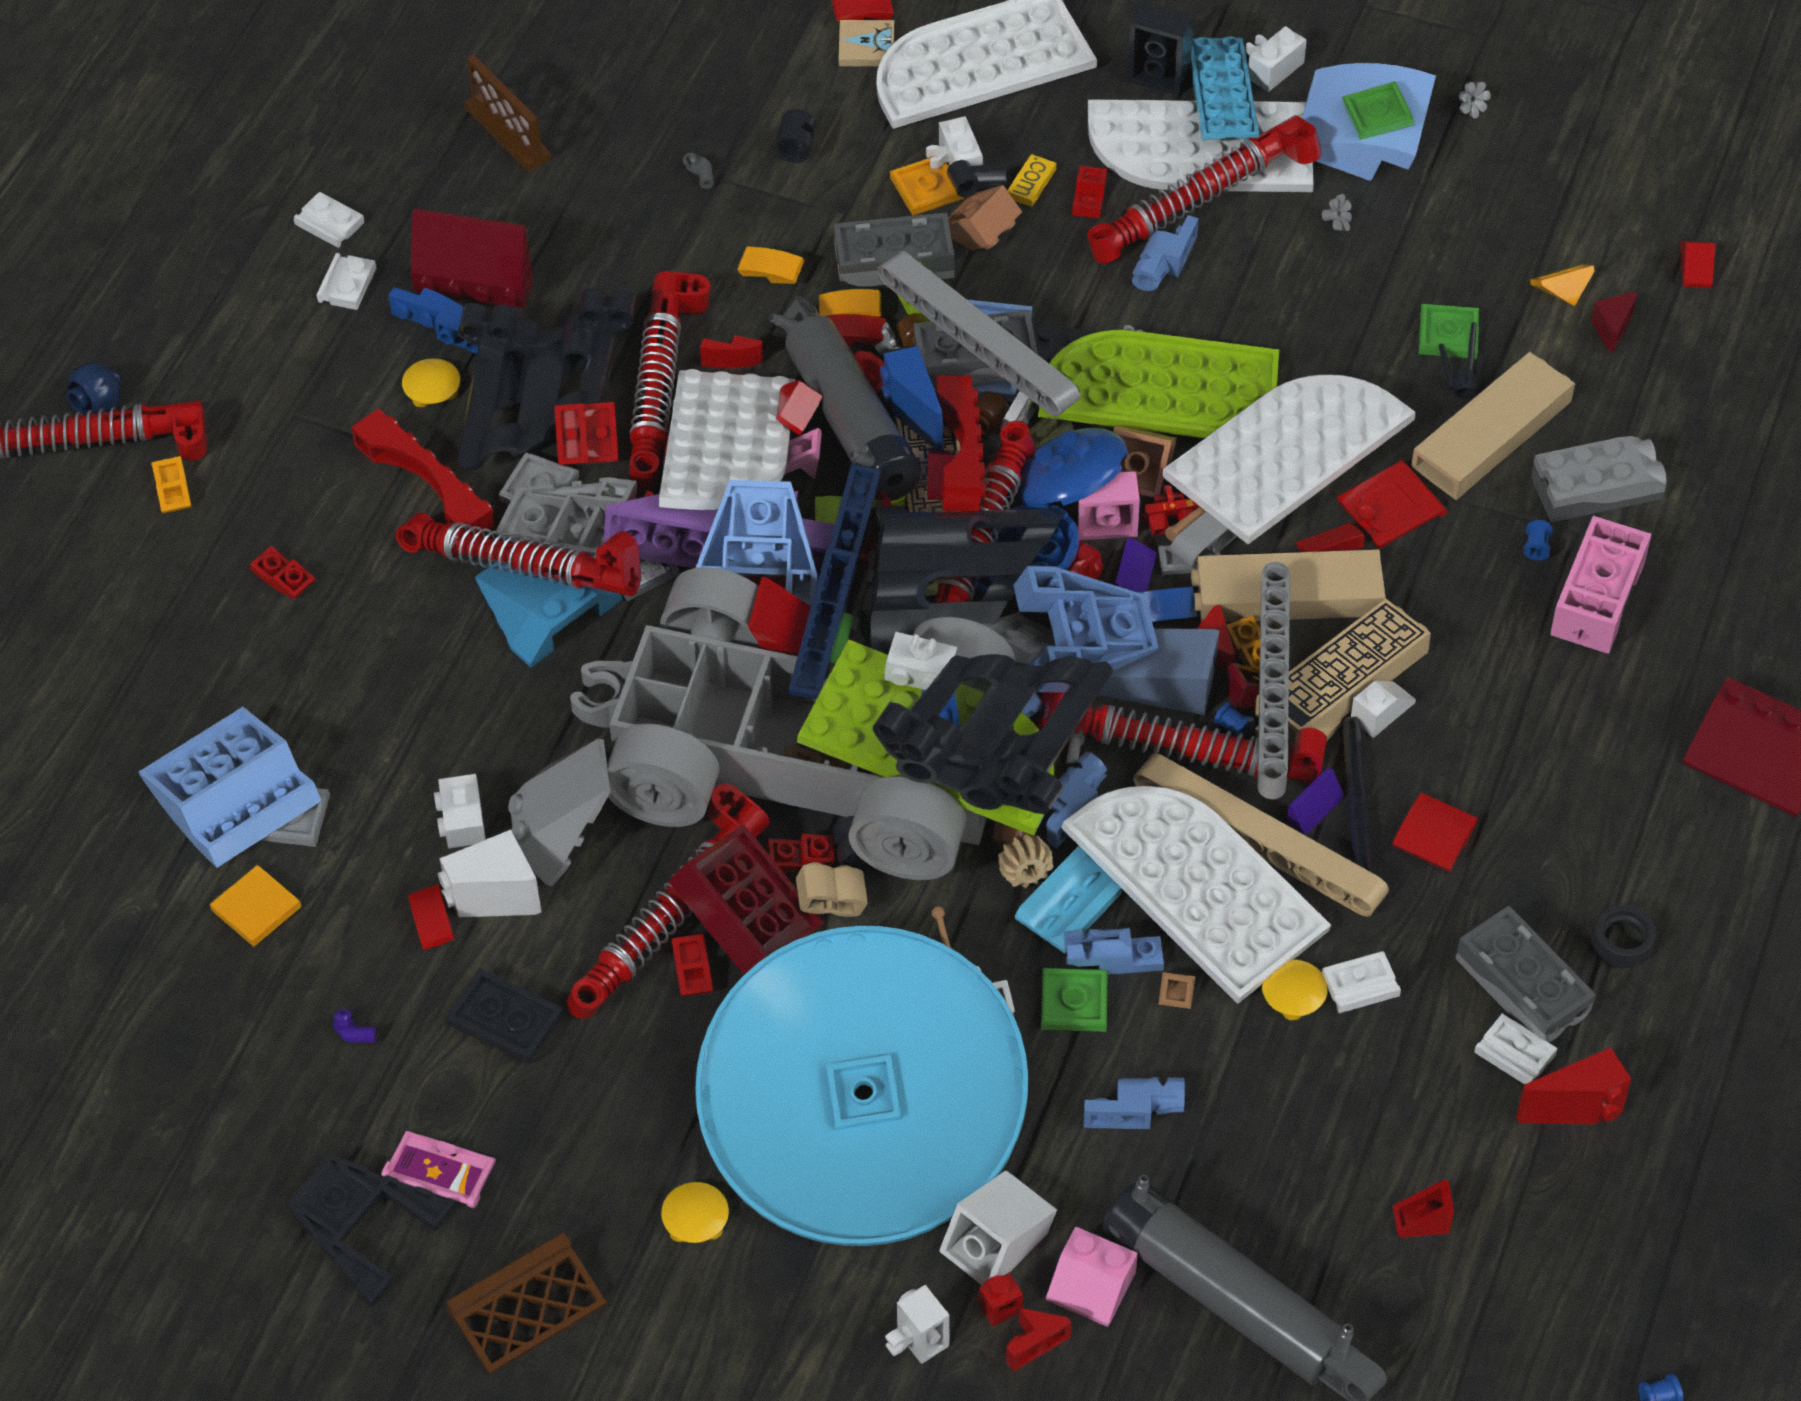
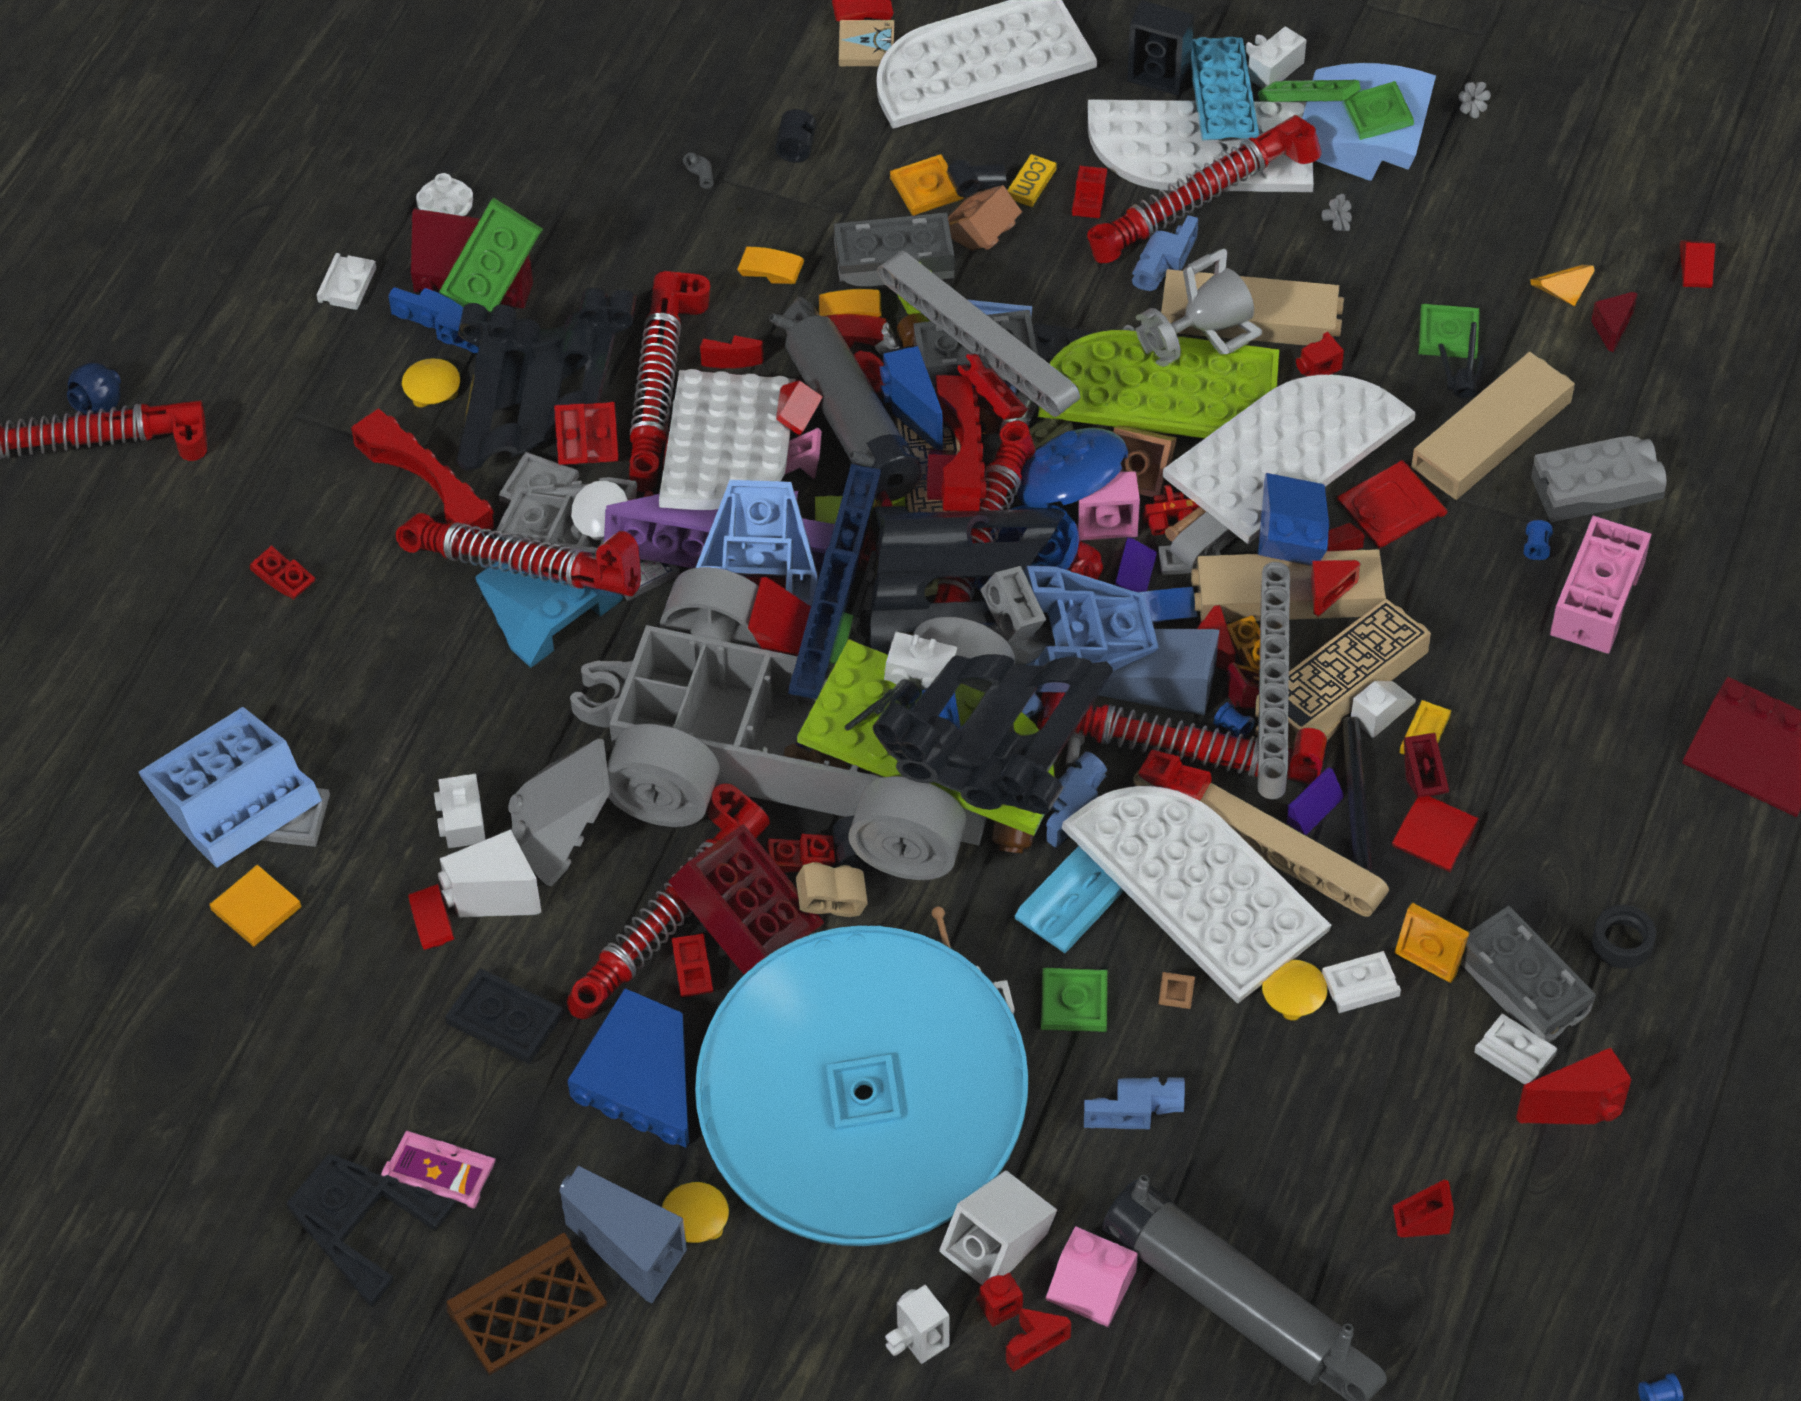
(171, 484): light orange slope -> none
(329, 219): white plate -> none
(350, 1031): dark purple arm -> none
(445, 196): none -> white dish
(491, 257): none -> bright green tile
(505, 117): reddish brown fence -> none
(590, 507): none -> white dish
(624, 1230): none -> sand blue slope
(637, 1069): none -> blue slope
(903, 693): none -> black plant
(955, 144): white brick -> none
(993, 388): none -> red plate
(1013, 604): none -> light grey brick
(1025, 861): tan gear -> none
(1113, 951): medium blue plate -> none
(1168, 772): none -> red slope
(1215, 306): none -> light grey piece
(1282, 308): none -> tan brick
(1293, 520): none -> blue slope
(1309, 90): none -> bright green tile
(1321, 357): none -> red brick
(1331, 581): none -> red slope
(1424, 765): none -> dark red slope
(1428, 720): none -> yellow tile
(1431, 942): none -> light orange tile

